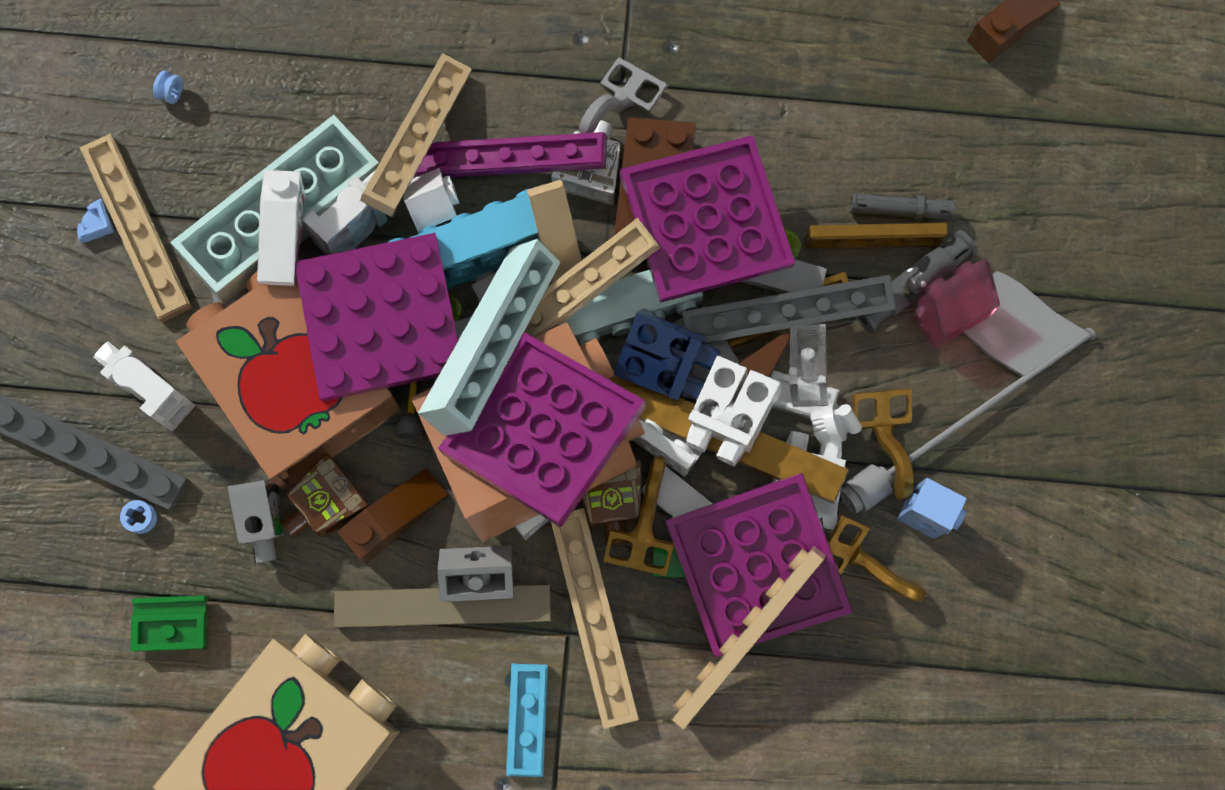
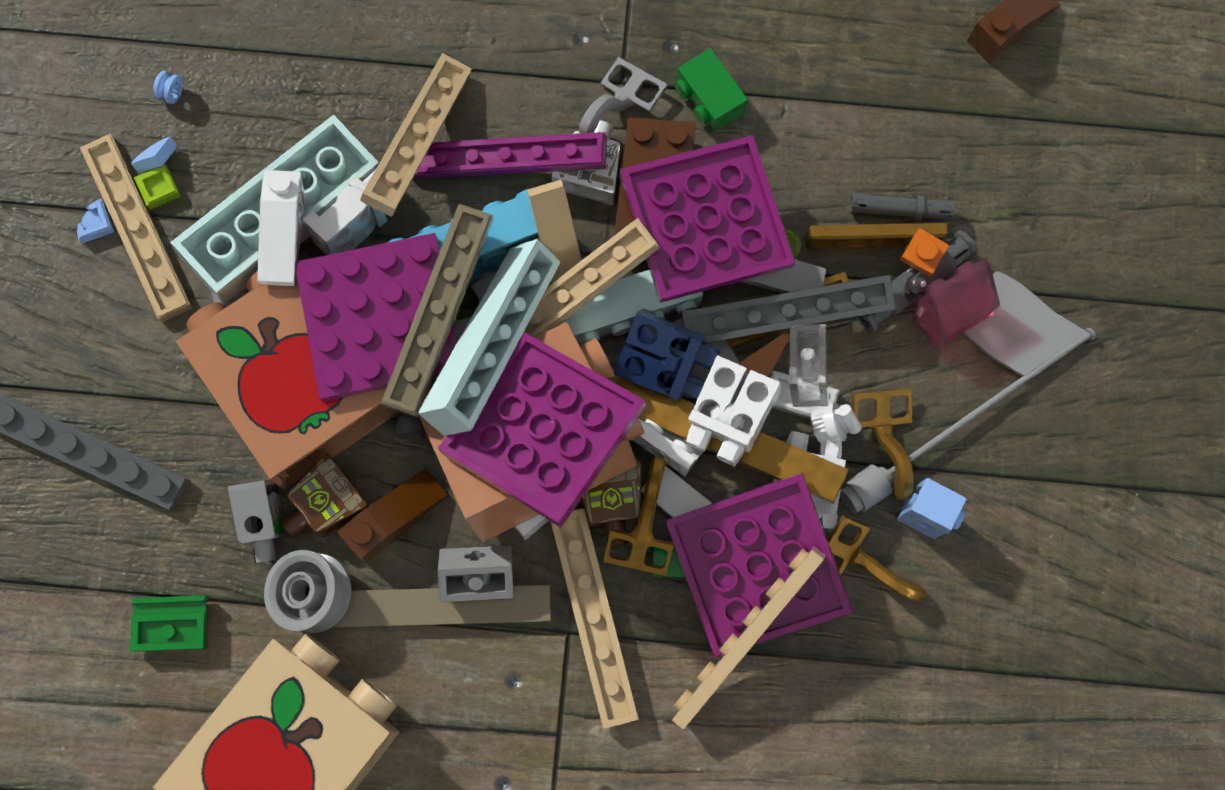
(136, 377): white hips -> none
(137, 505): light blue bush -> none
(155, 155): none -> light blue tile
(157, 187): none -> lime tile
(327, 596): none -> light grey wheel
(431, 199): white brick -> none
(437, 310): none -> dark tan tile
(527, 720): medium azure tile -> none
(710, 91): none -> green brick
(924, 252): none -> orange plate

